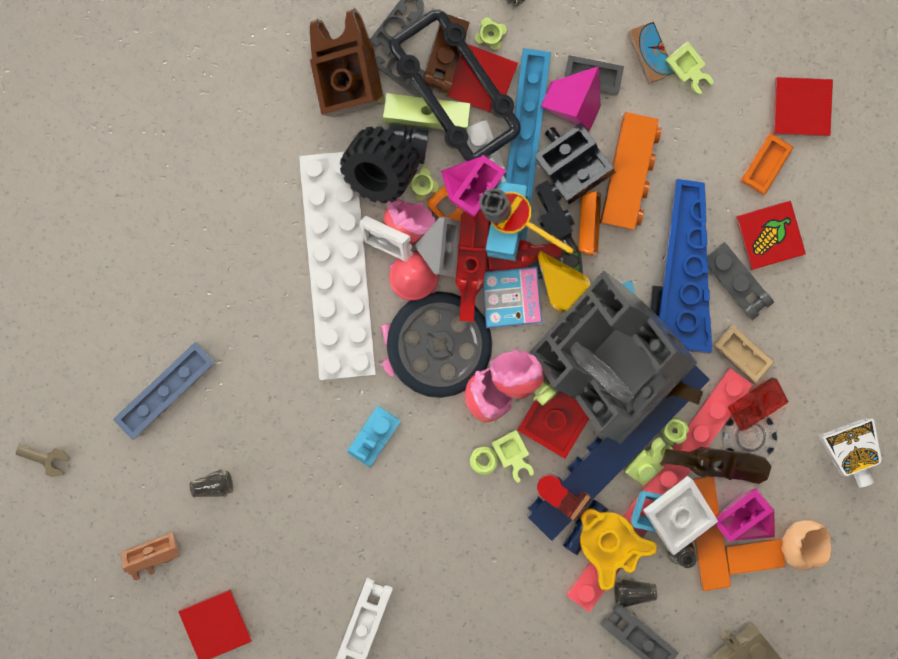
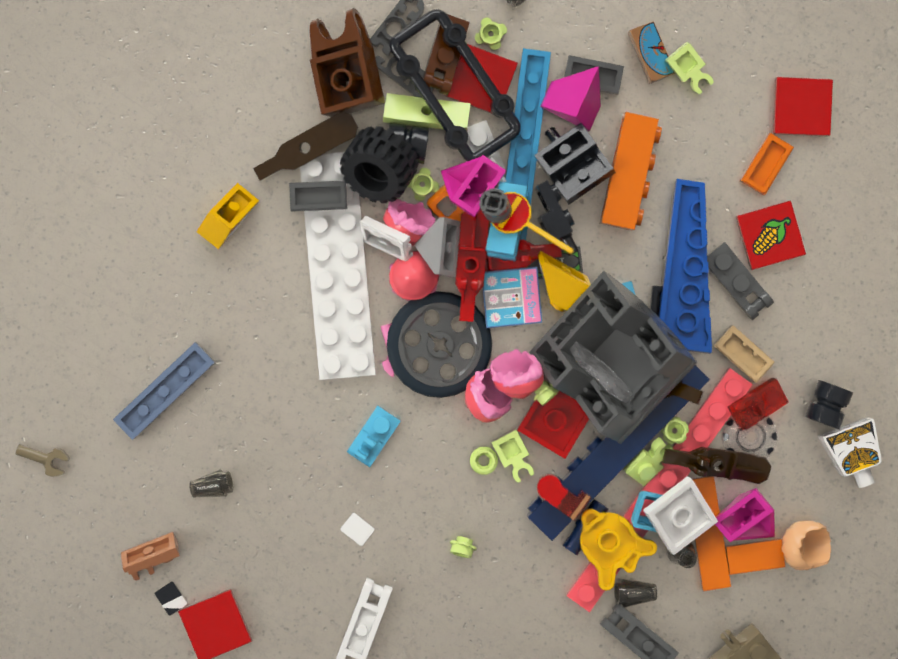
(170, 598): none -> black sticker
(227, 216): none -> yellow slope
(318, 196): none -> dark grey tile
(321, 139): none -> dark brown piece
(357, 529): none -> white sticker
(462, 547): none -> yellowish green plate
(590, 223): orange piece -> none
(829, 404): none -> black wheel

